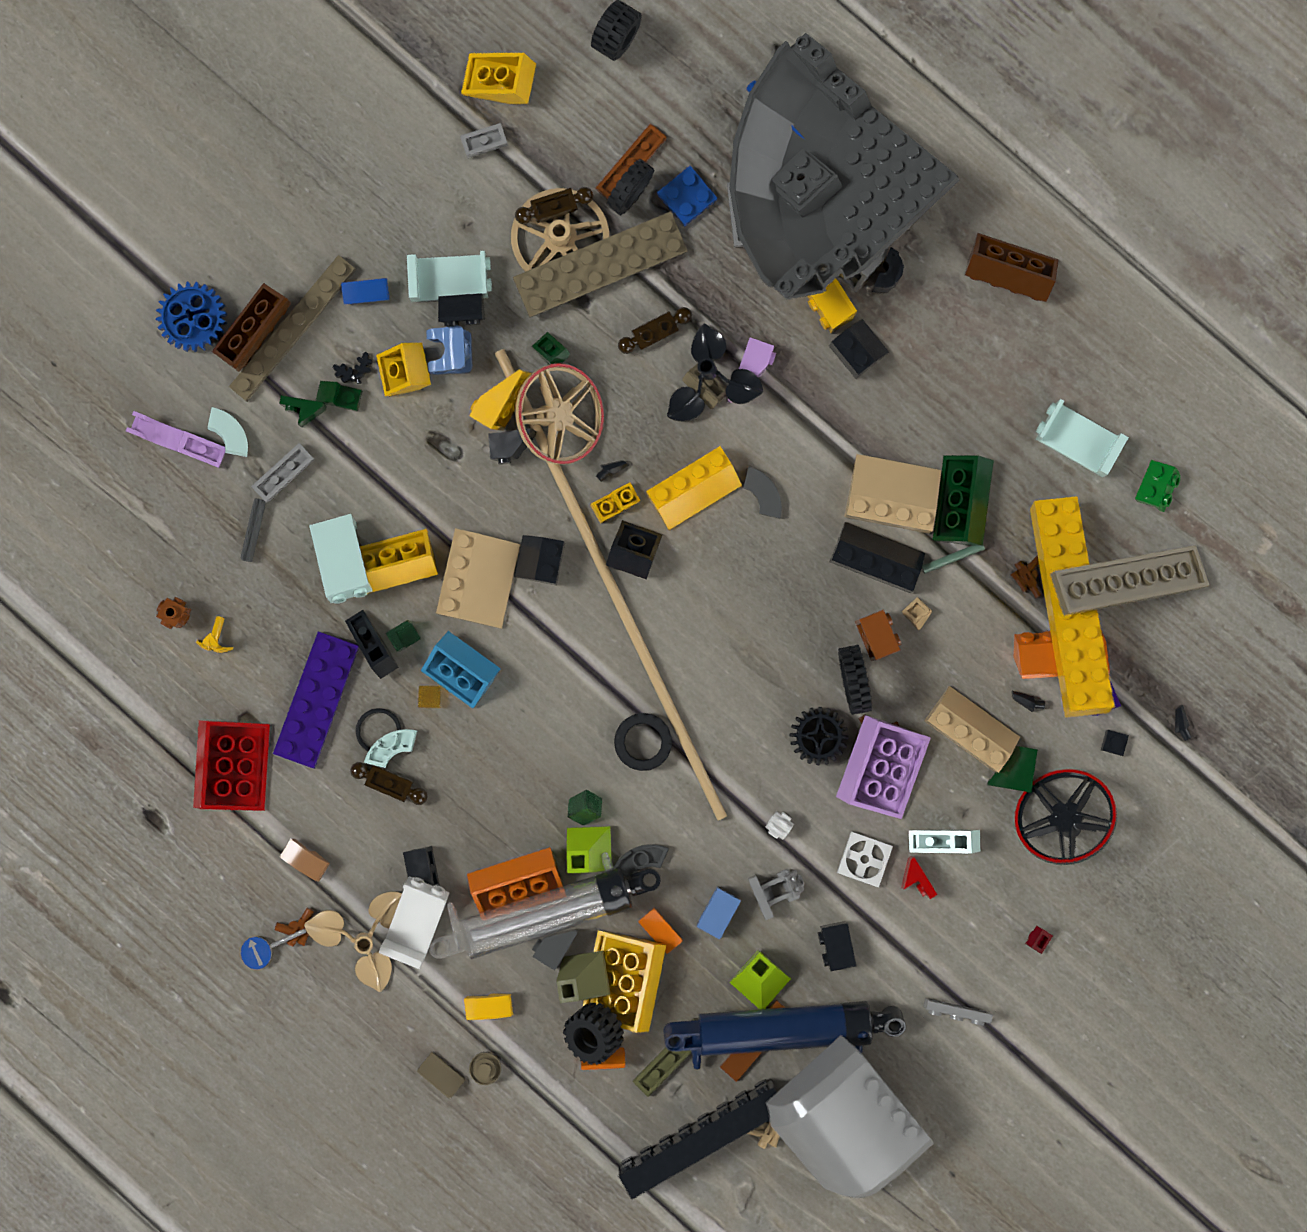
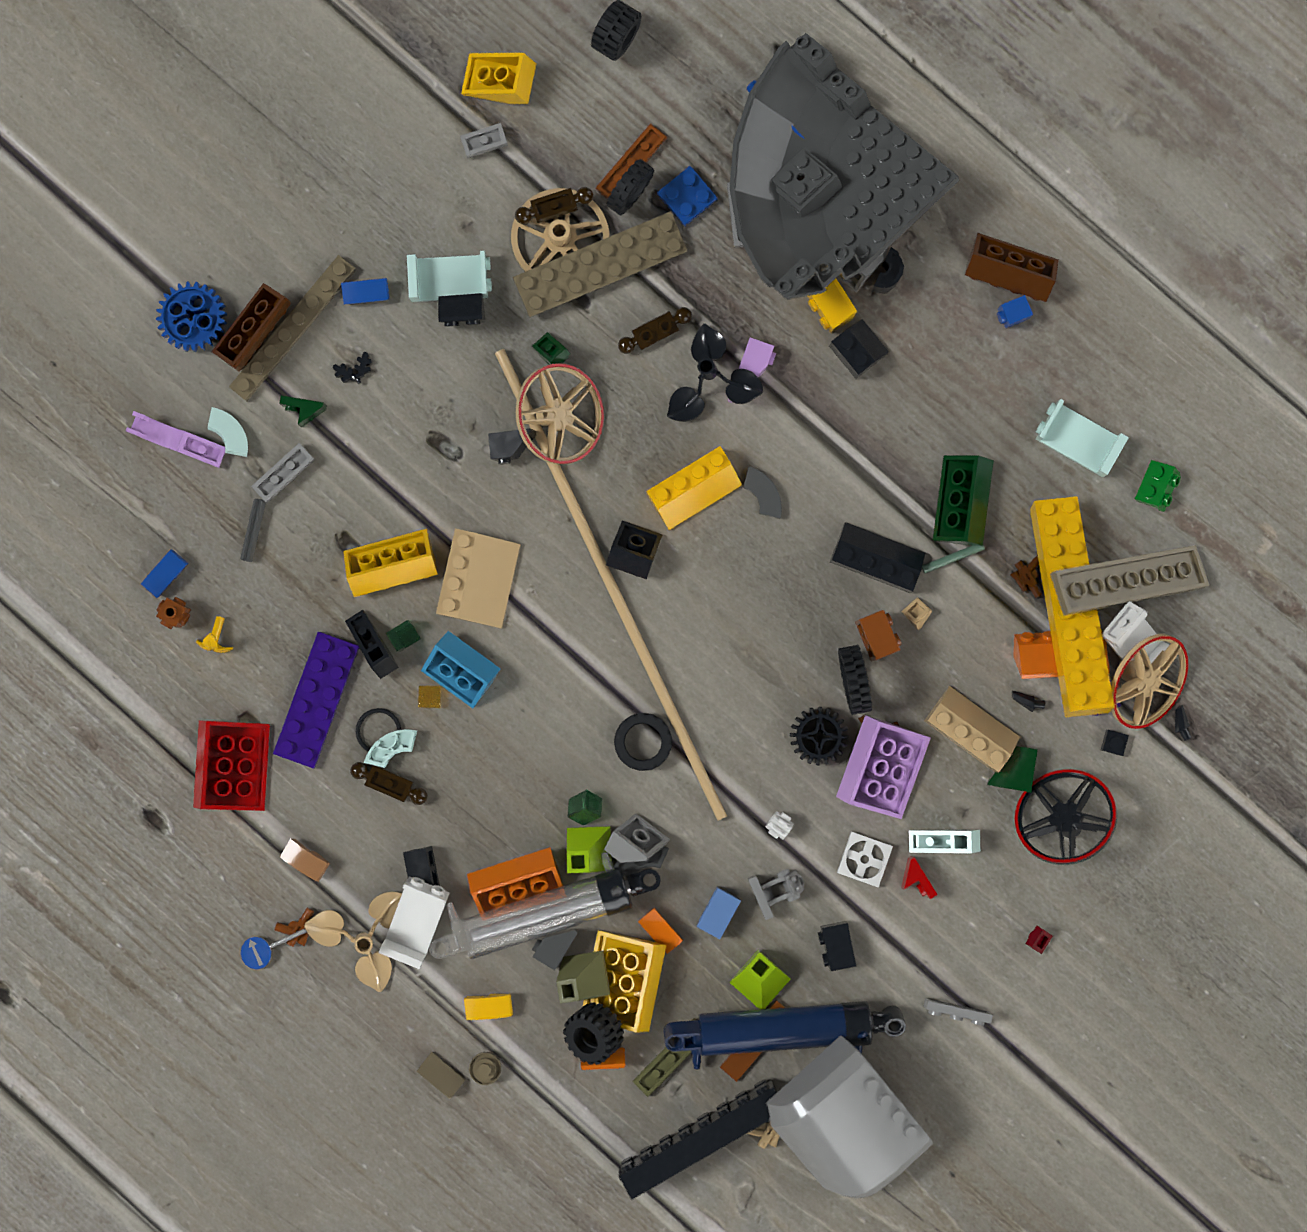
(164, 573): none -> blue slope
(338, 395): dark green slope -> none
(340, 559): light aqua panel -> none
(403, 369): yellow slope -> none
(457, 353): medium blue piece -> none
(499, 403): yellow slope -> none
(540, 559): black slope -> none
(611, 469): black bar -> none
(615, 502): yellow slope -> none
(635, 841): none -> light grey slope
(712, 390): dark tan slope -> none
(893, 494): tan slope -> none
(1014, 312): none -> blue brick
(1129, 629): none -> white panel
(1145, 677): none -> tan wheel

